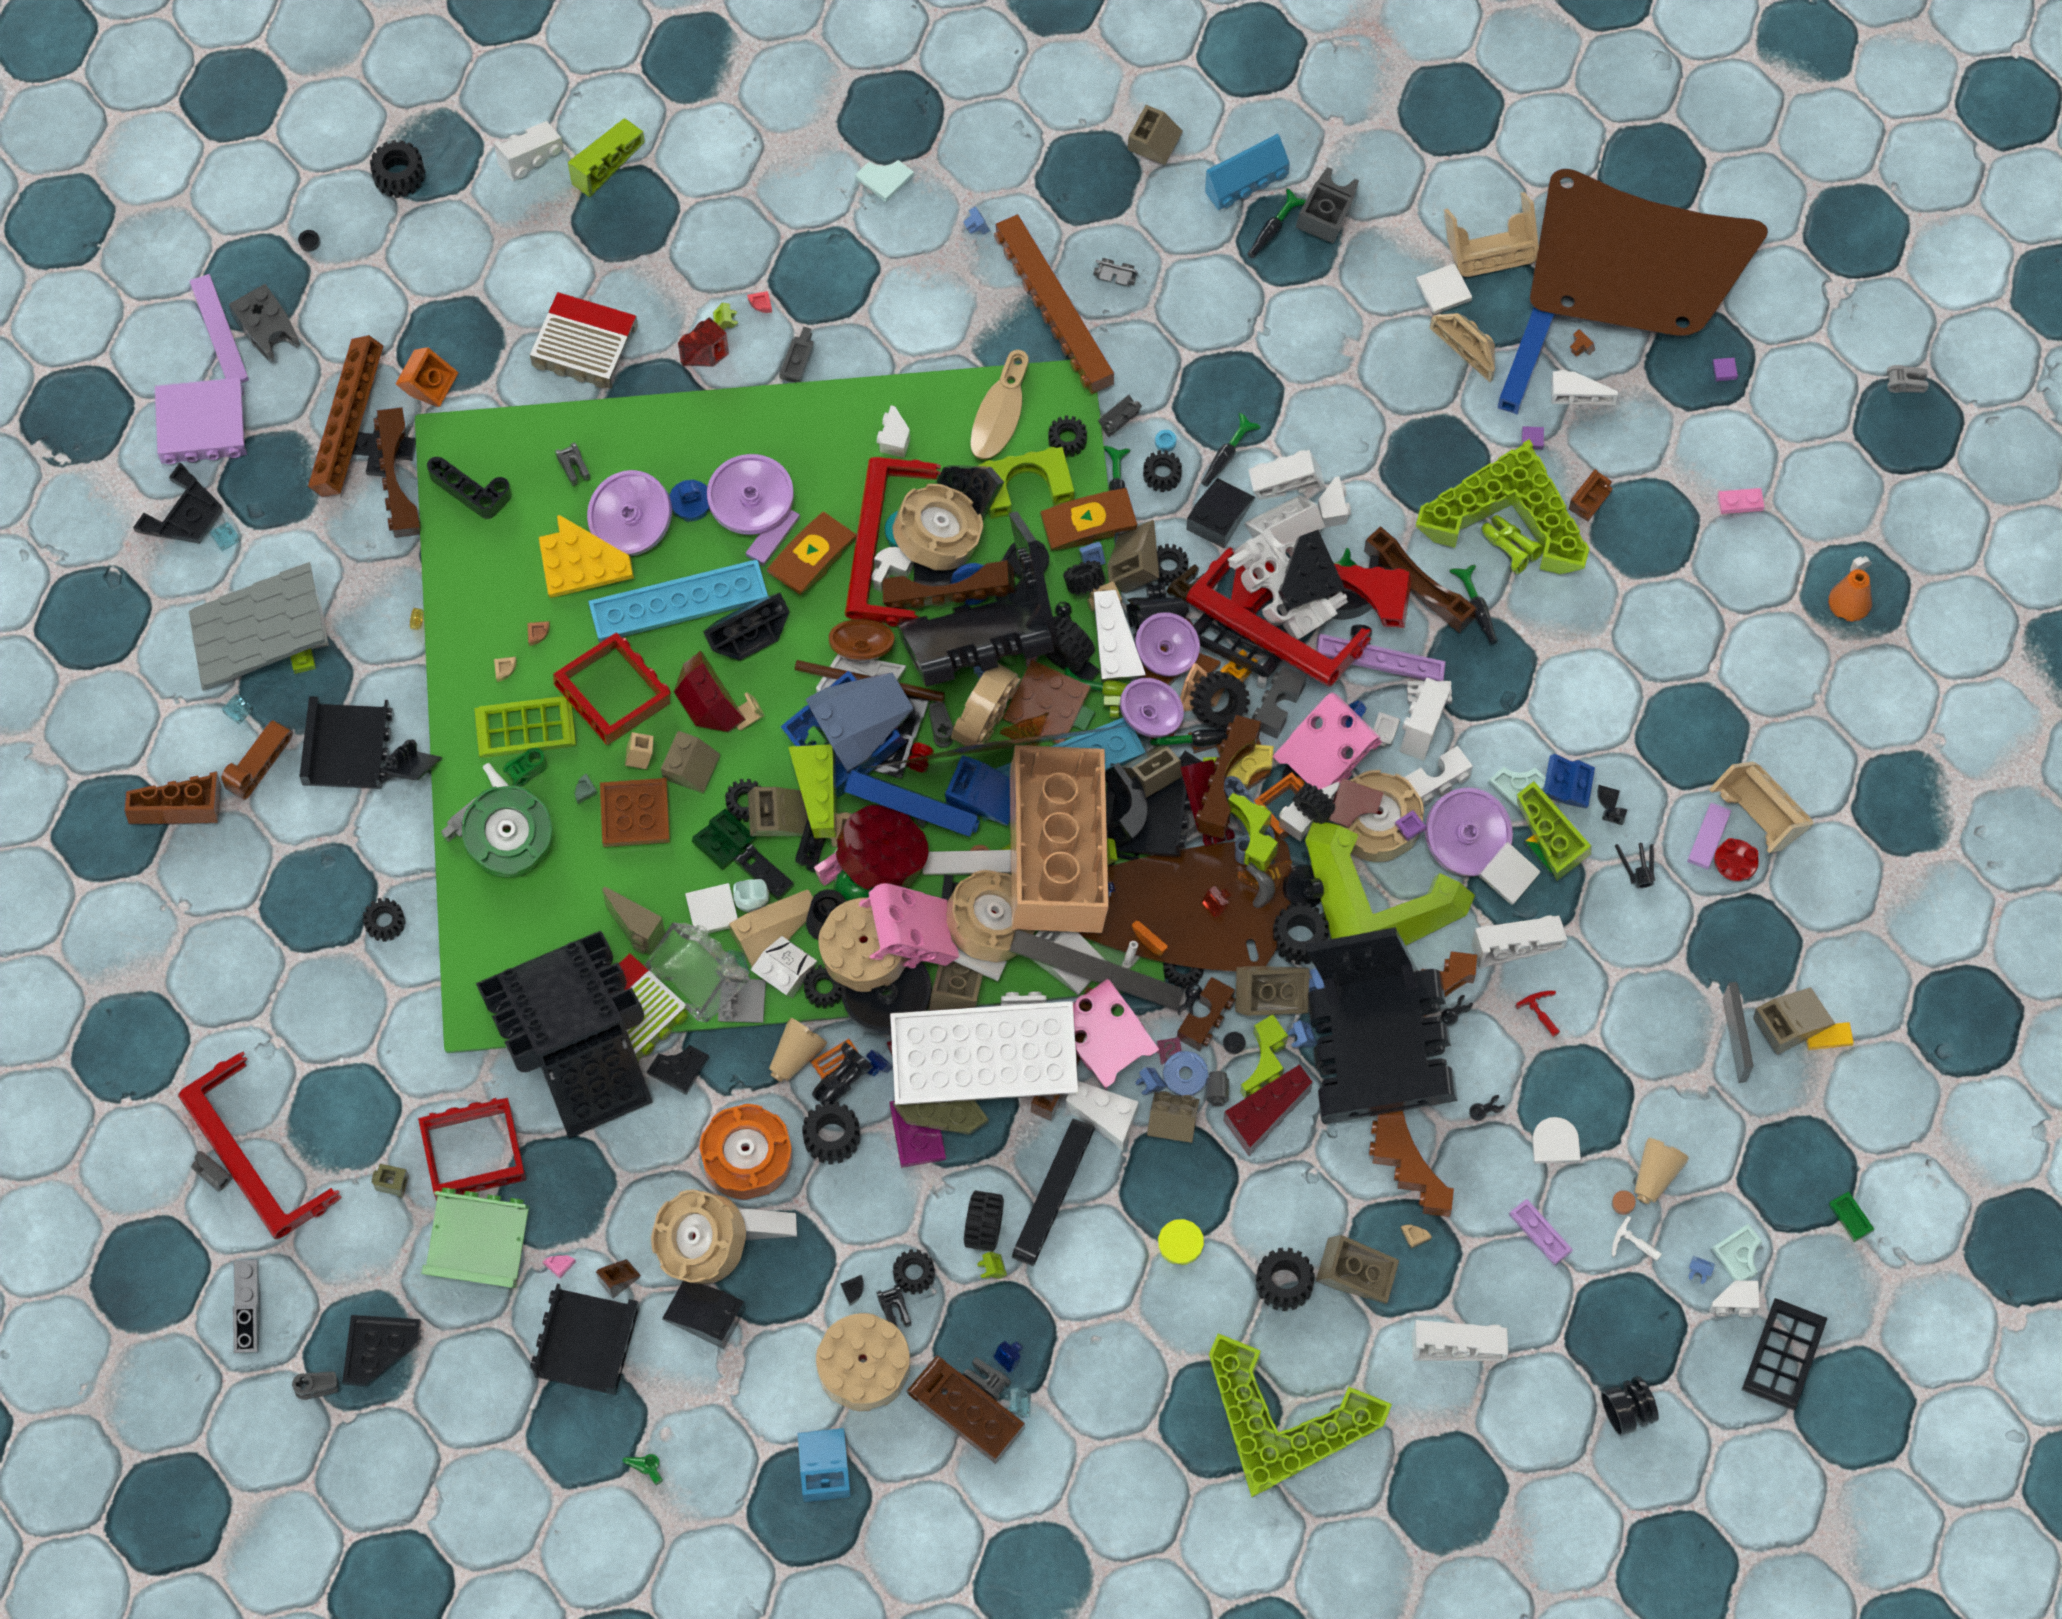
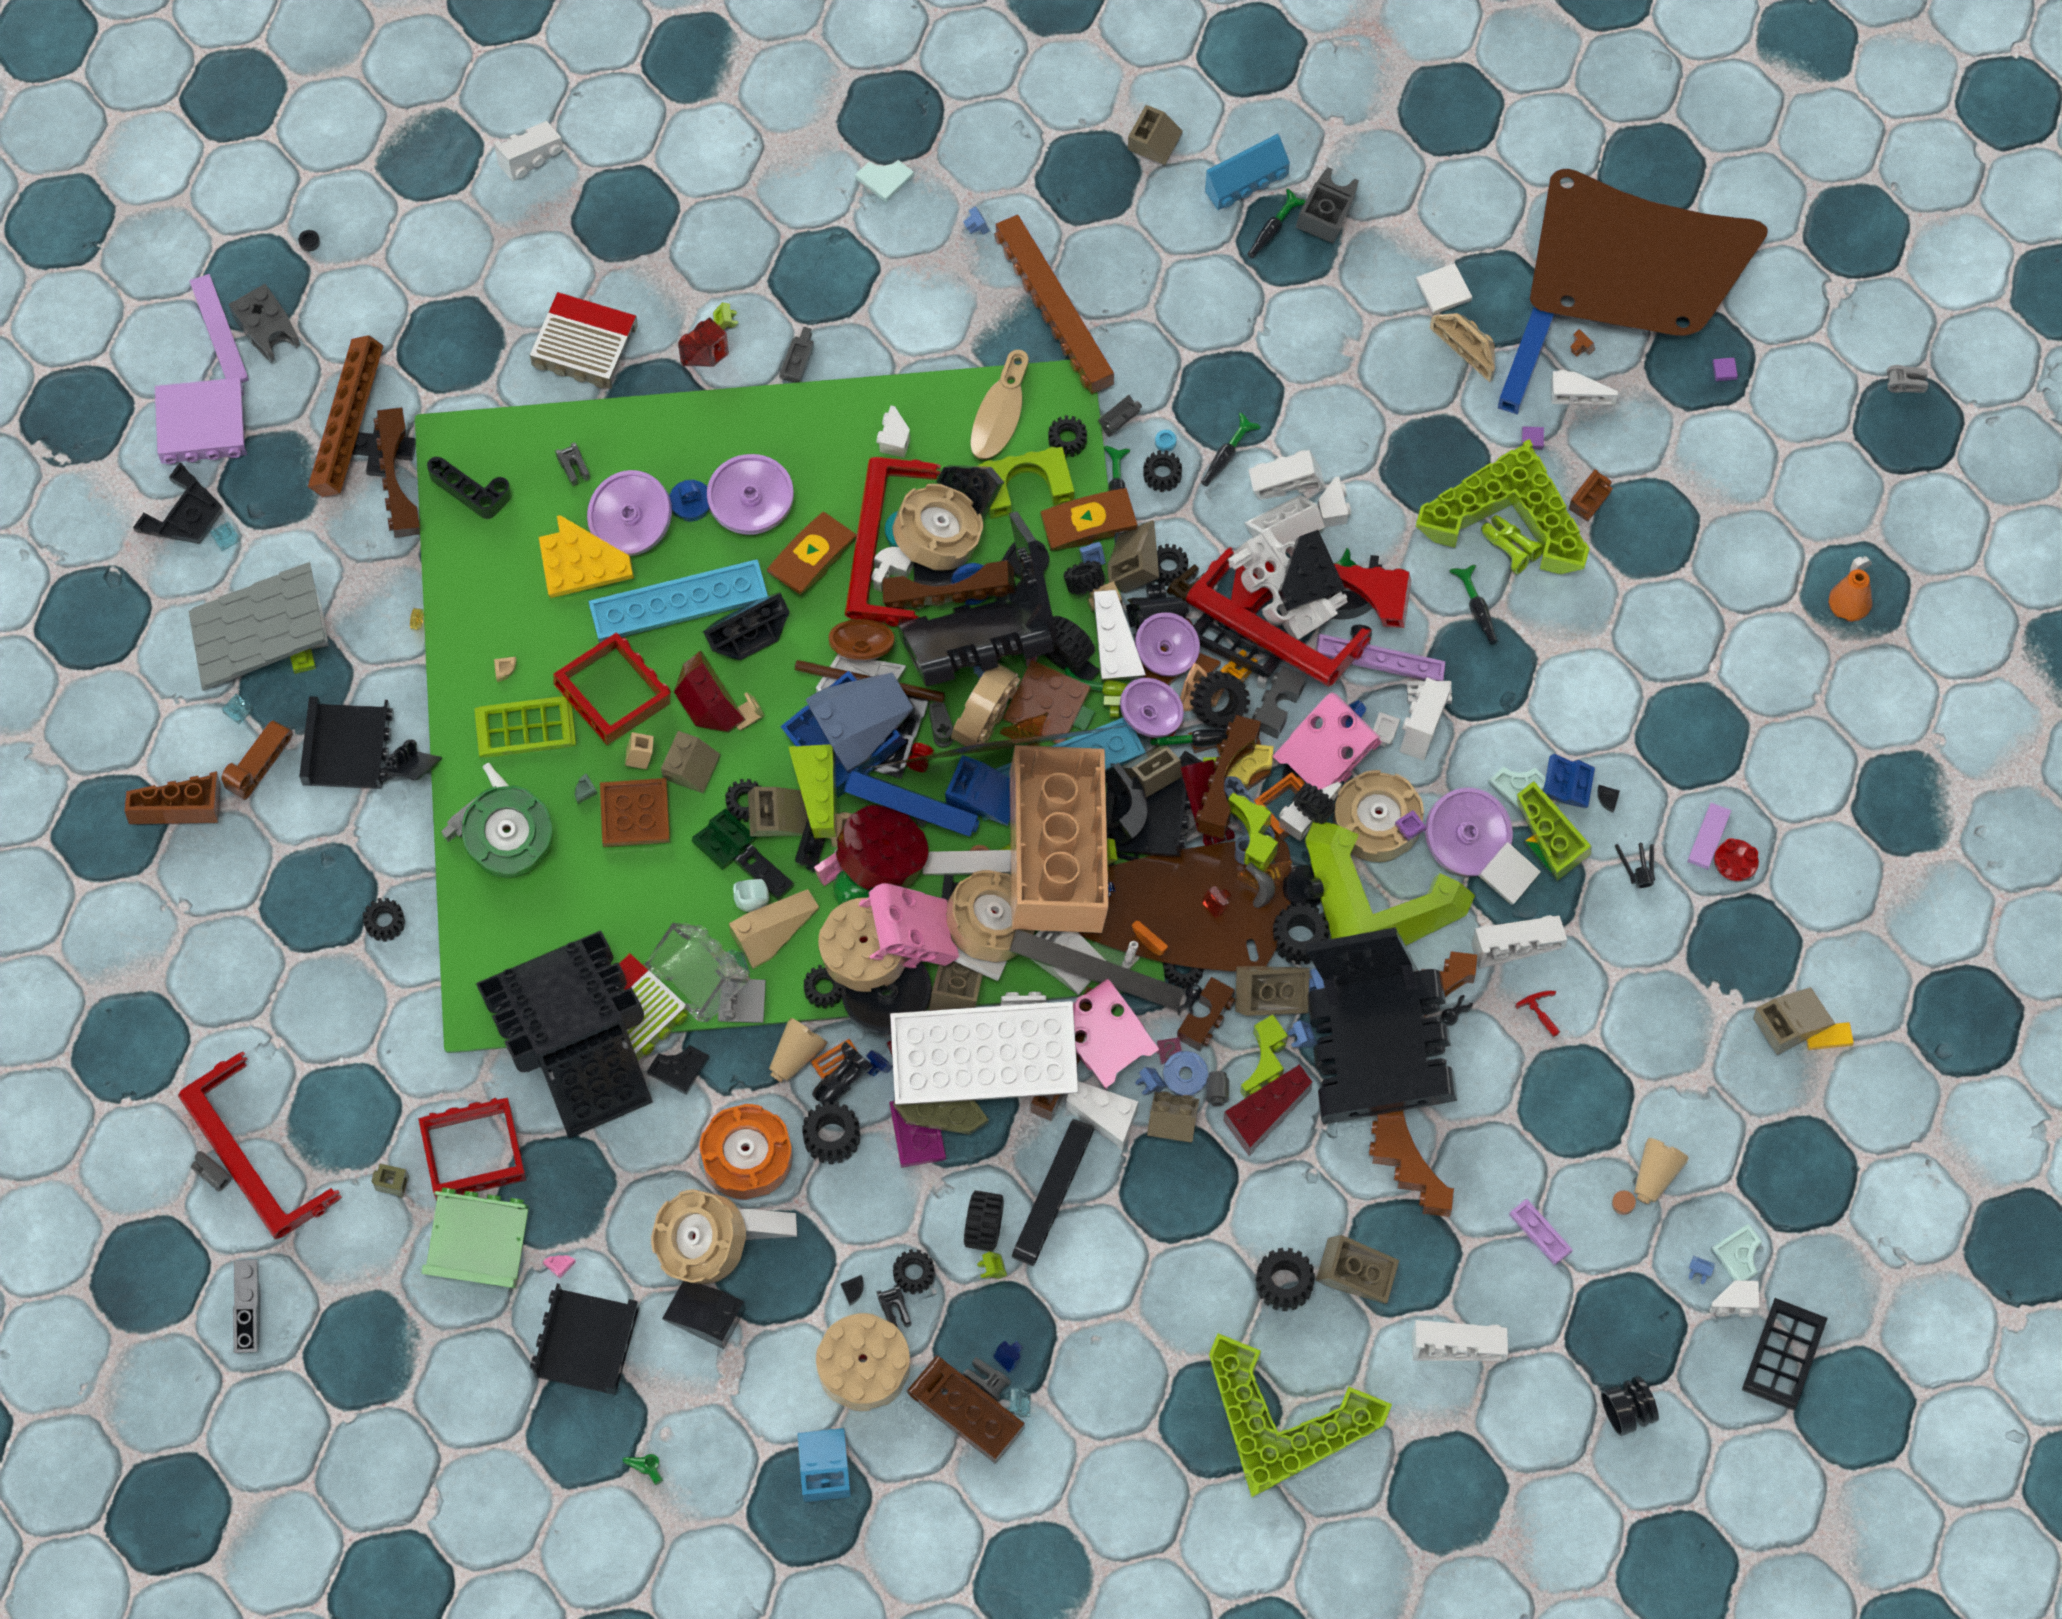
(317, 1385): dark grey piece -> none
(376, 1346): black plate -> none
(397, 154): black tyre -> none
(427, 377): orange slope -> none
(524, 767): green piece -> none
(537, 632): nougat tile -> none
(604, 156): lime wedge -> none
(617, 1277): reddish brown slope -> none
(638, 924): dark tan slope -> none
(712, 907): white tile -> none
(760, 302): coral tile -> none
(769, 541): lavender tile -> none
(784, 966): white slope -> none
(816, 735): bright green tile -> none
(820, 908): black piece -> none
(1064, 611): black arm -> none
(1108, 268): hinge -> none
(1180, 1242): neon yellow tile -> none
(1219, 512): black slope -> none
(1234, 1042): black plate -> none
(1354, 800): tile -> none
(1415, 1235): tan tile -> none
(1447, 604): reddish brown arch -> none
(1455, 769): white arch -> none
(1480, 1110): black arm -> none
(1496, 251): tan windscreen -> none
(1555, 1142): white tile -> none
(1615, 815): black tile -> none
(1639, 1243): white piece -> none
(1737, 1032): dark grey tile -> none
(1741, 501): bright pink plate -> none
(1764, 802): tan windscreen -> none
(1851, 1216): green tile -> none

